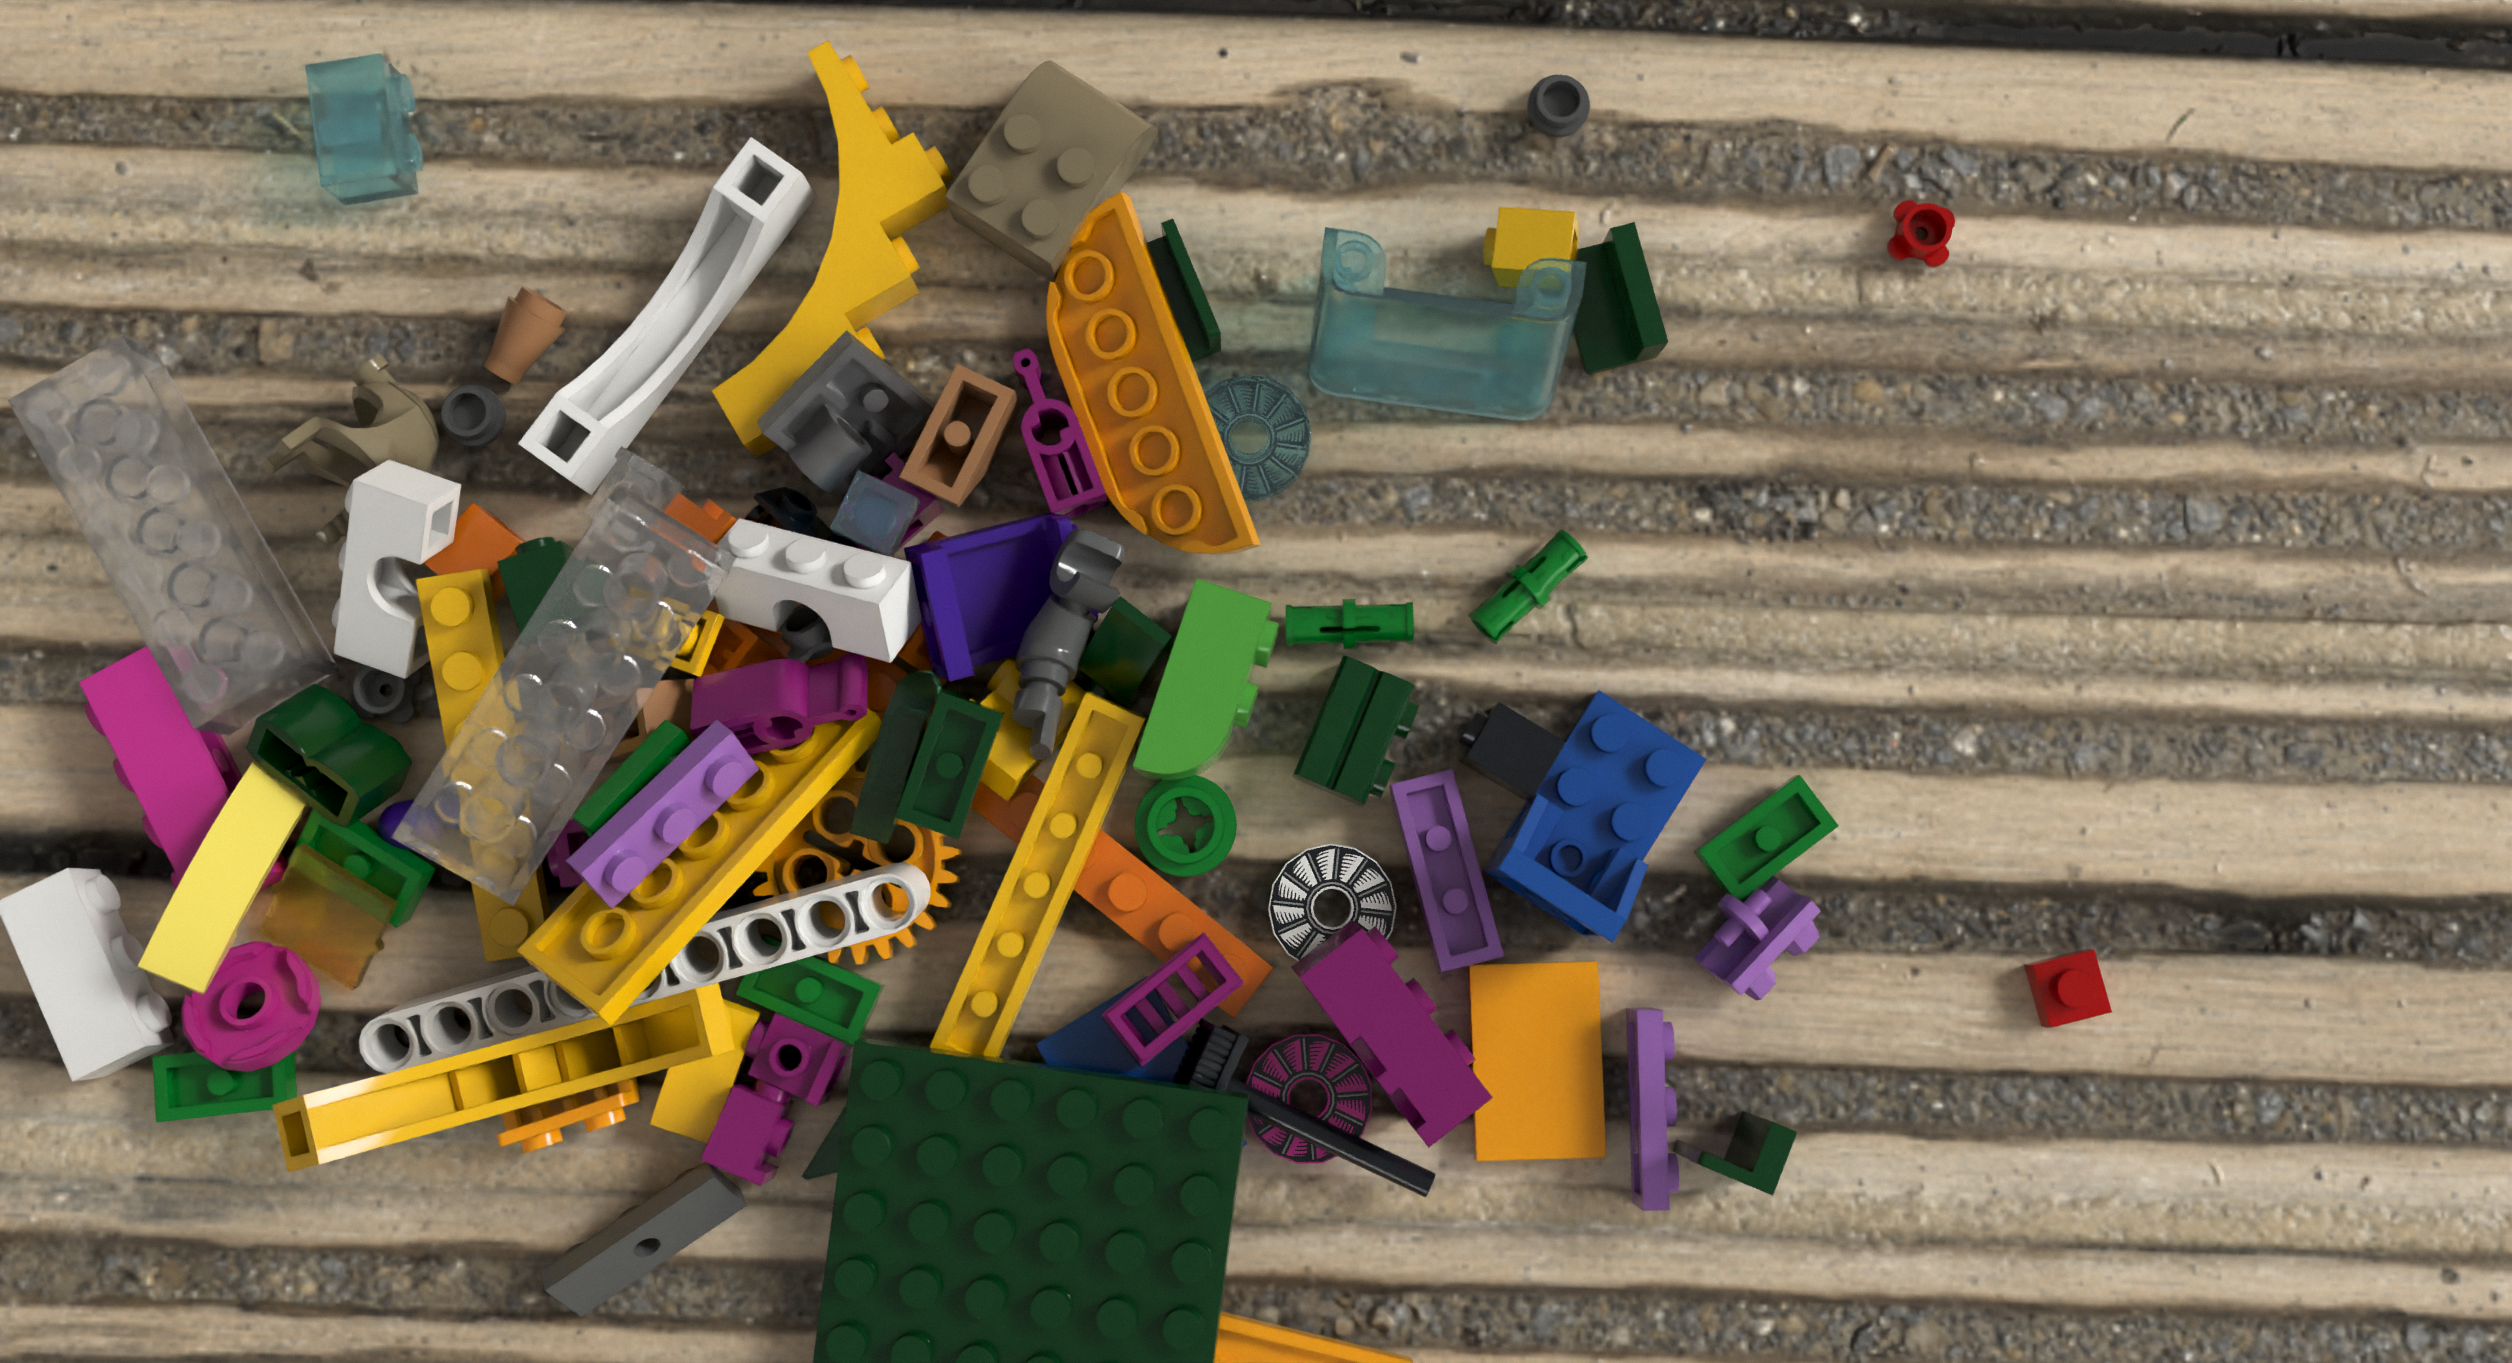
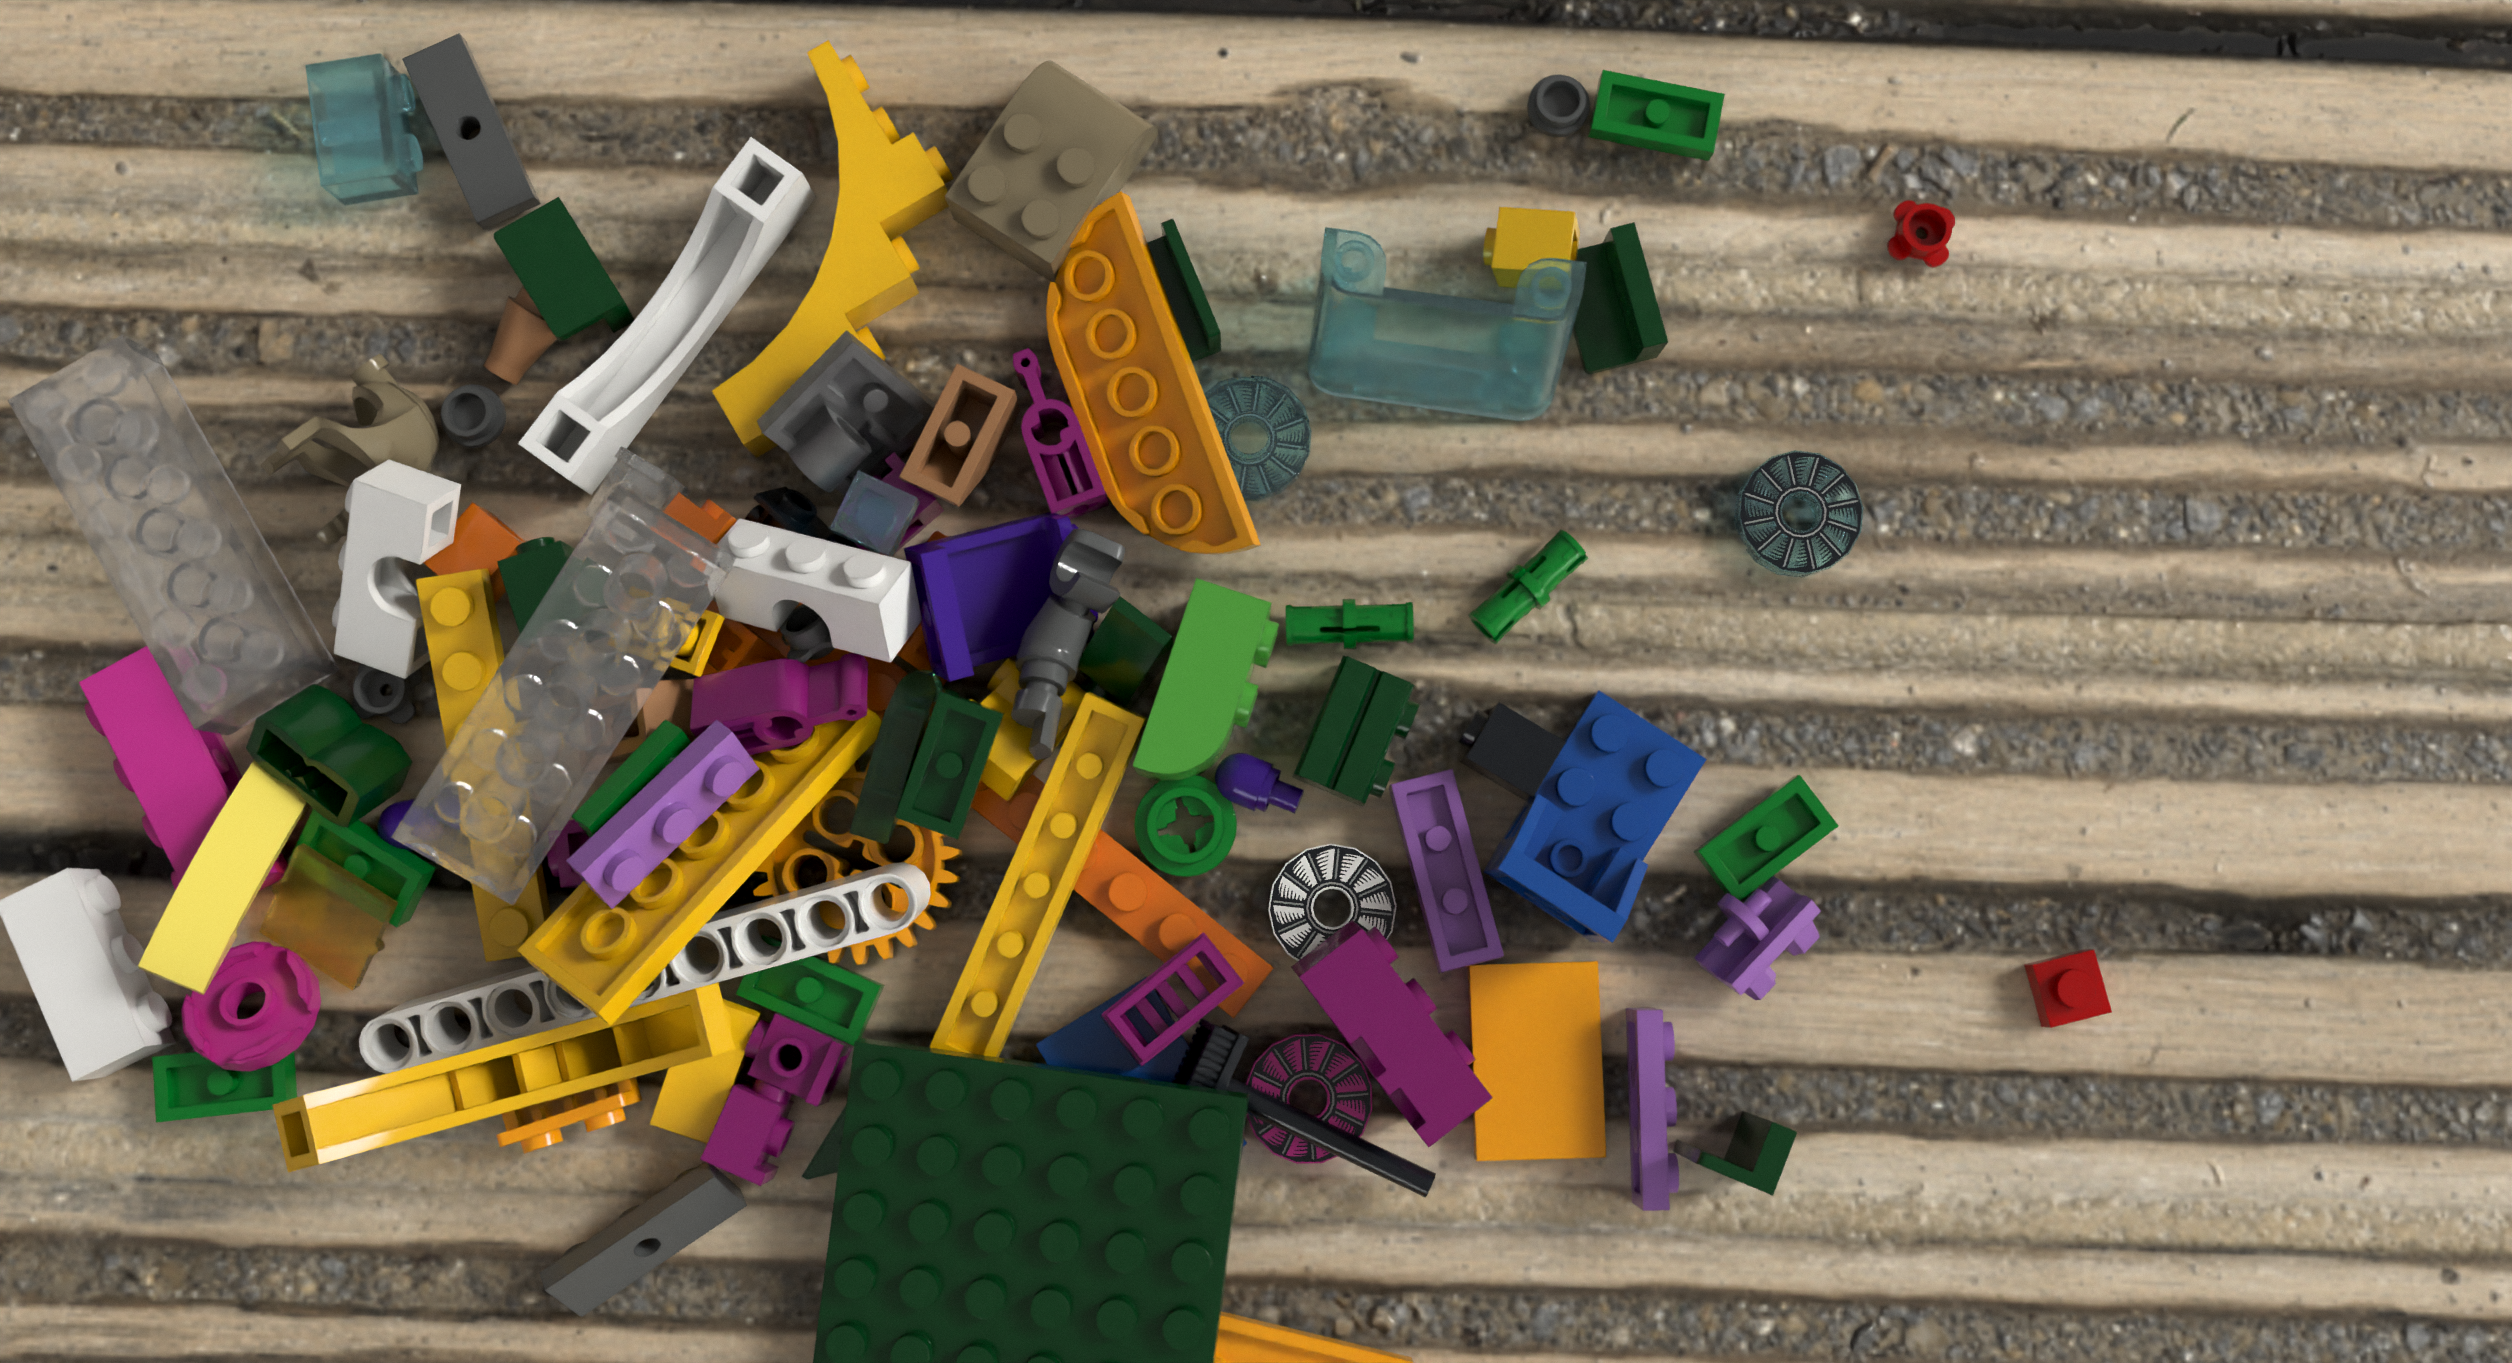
(457, 105): none -> dark grey tile
(561, 271): none -> dark green panel
(1255, 784): none -> dark purple cylinder
(1656, 115): none -> green plate
(1826, 490): none -> tile

